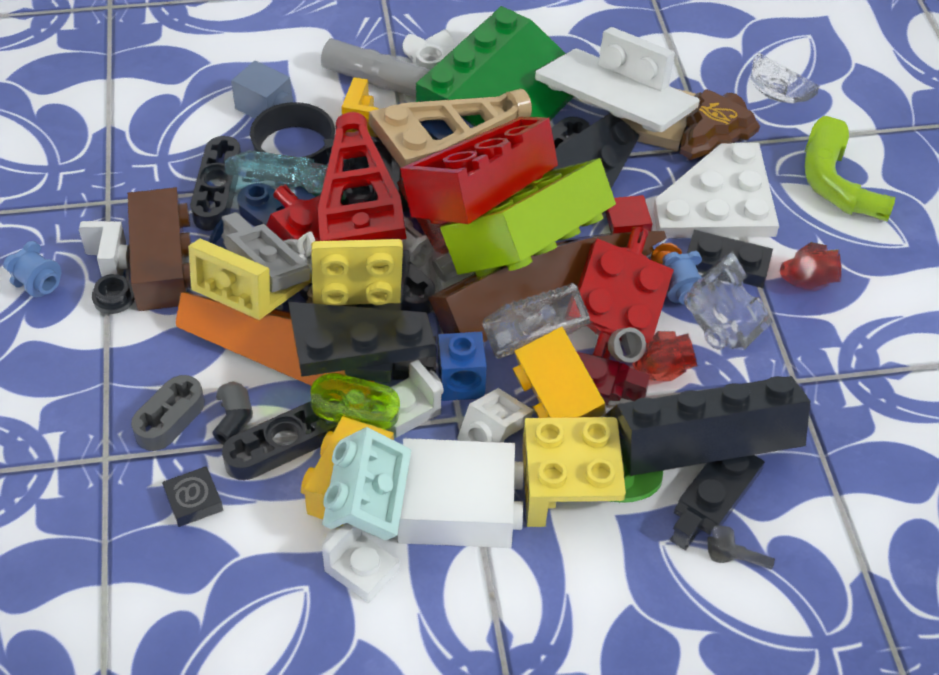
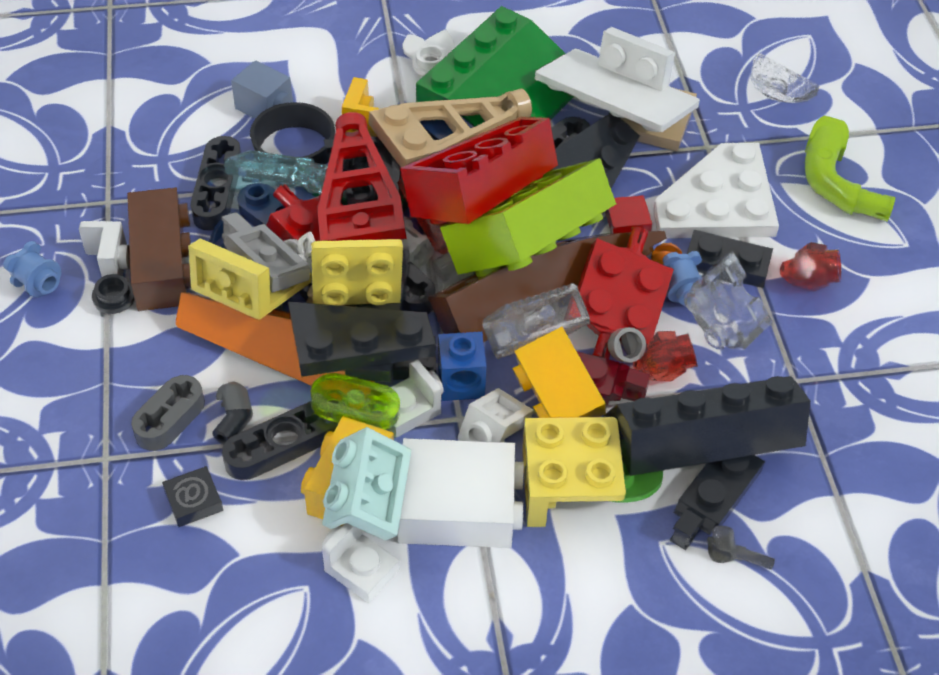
(378, 68): light grey axle -> none
(716, 122): reddish brown rock -> none

